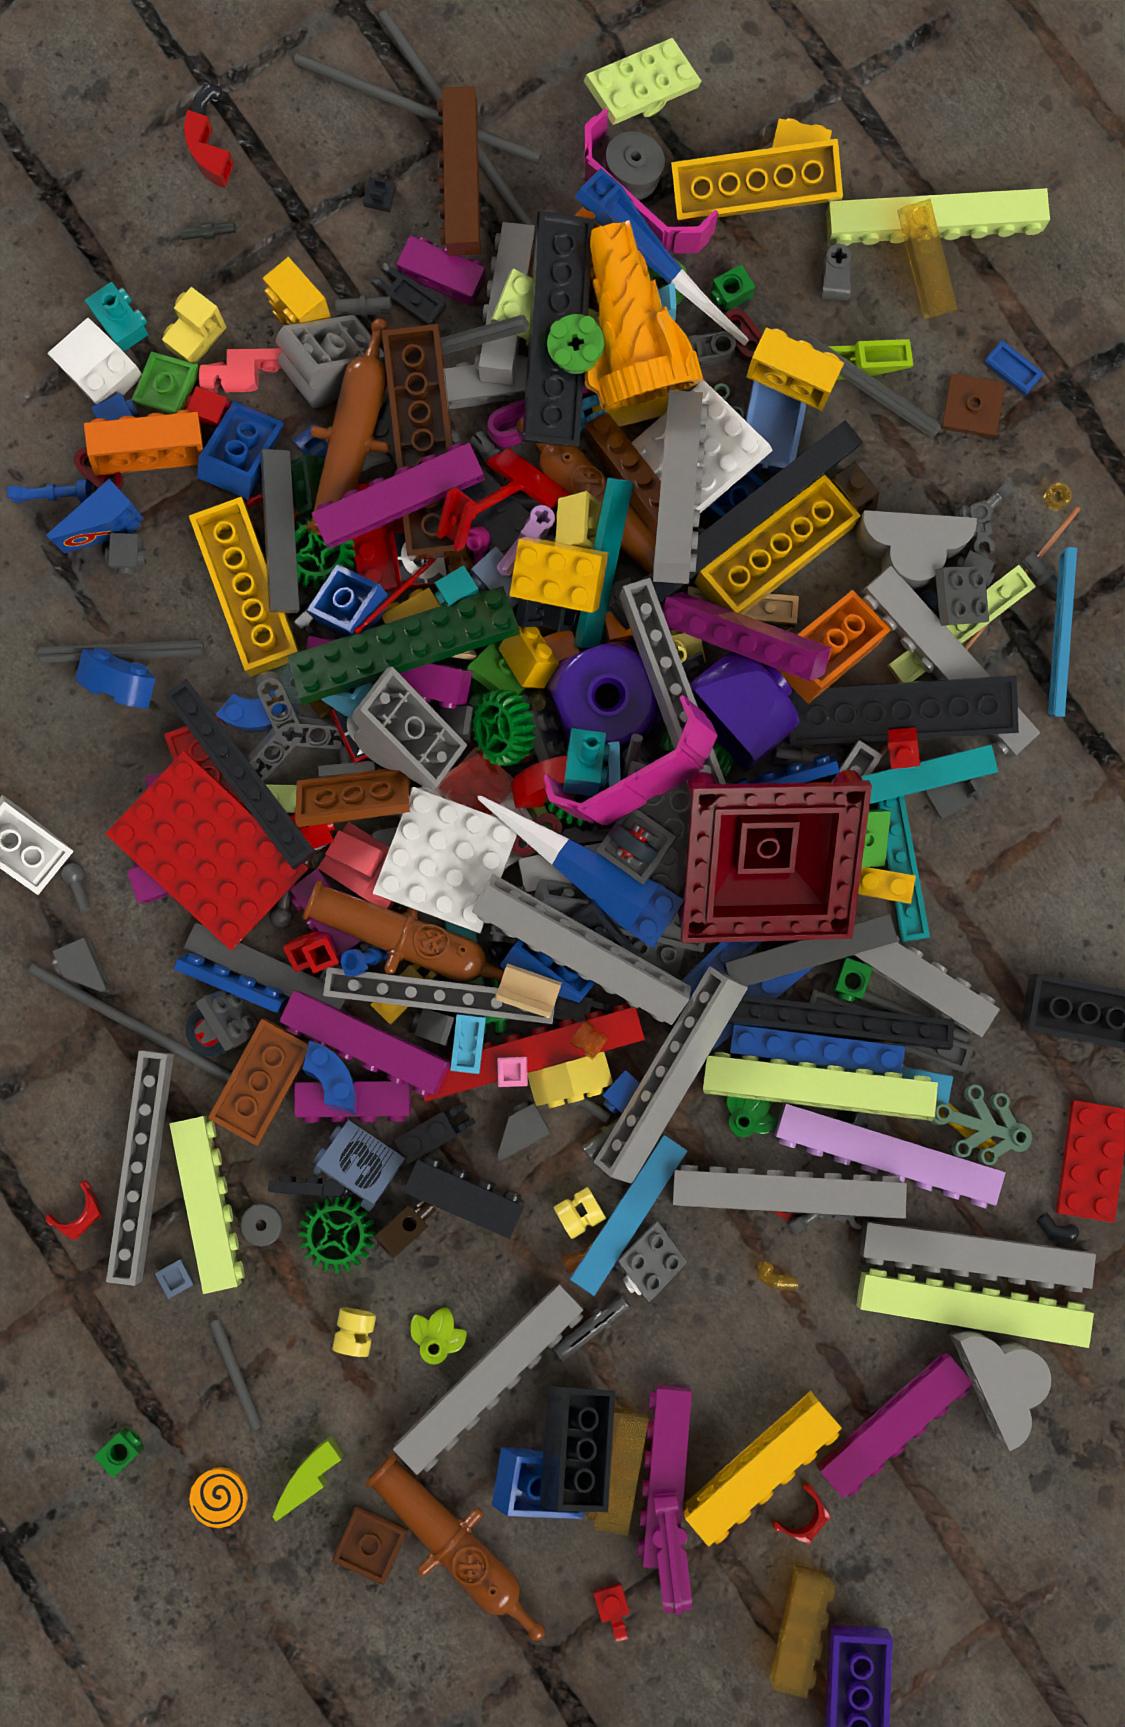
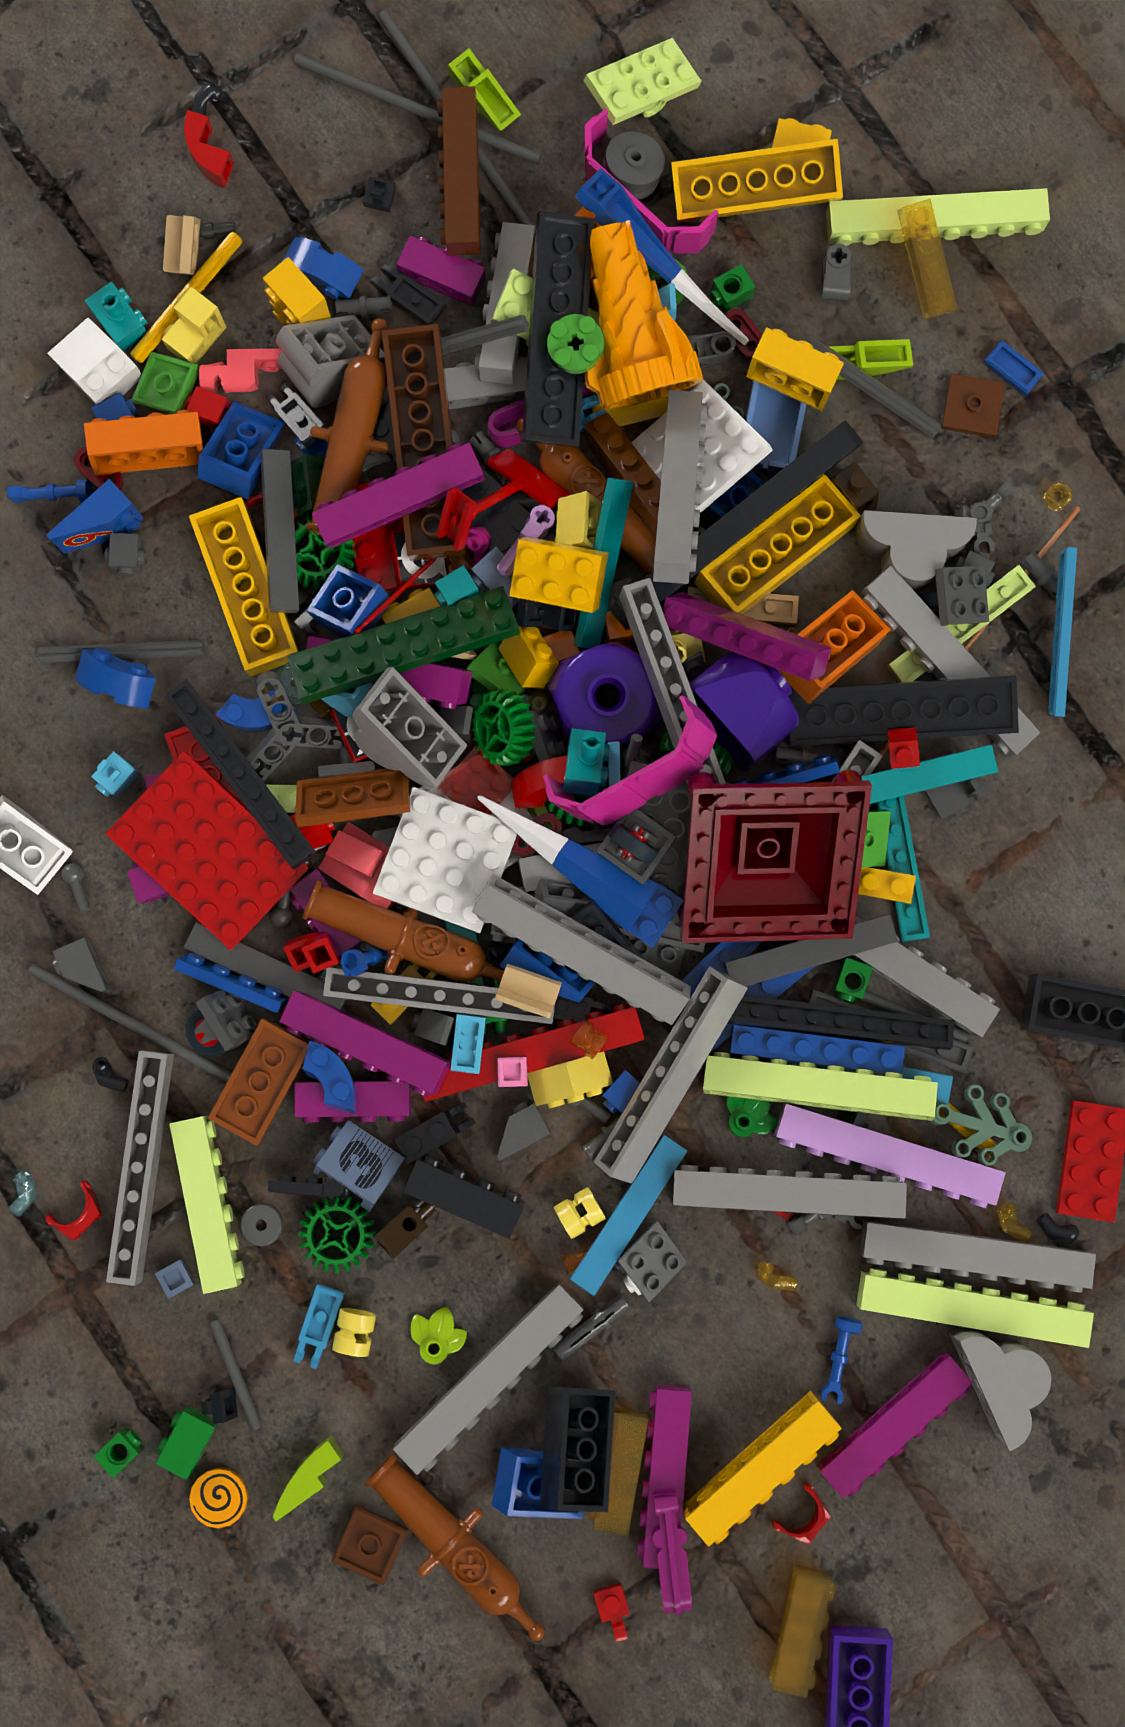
(26, 1193): none -> clear light blue arm
(106, 1077): none -> black arm
(114, 775): none -> medium azure brick
(181, 244): none -> tan panel
(186, 1443): none -> green brick
(198, 282): none -> yellow axle
(221, 1405): none -> black tile
(296, 415): none -> hinge
(319, 1322): none -> dark azure hinge
(328, 271): none -> blue brick
(491, 98): none -> lime slope
(839, 1357): none -> blue piece
(1009, 1223): none -> clear yellow arm

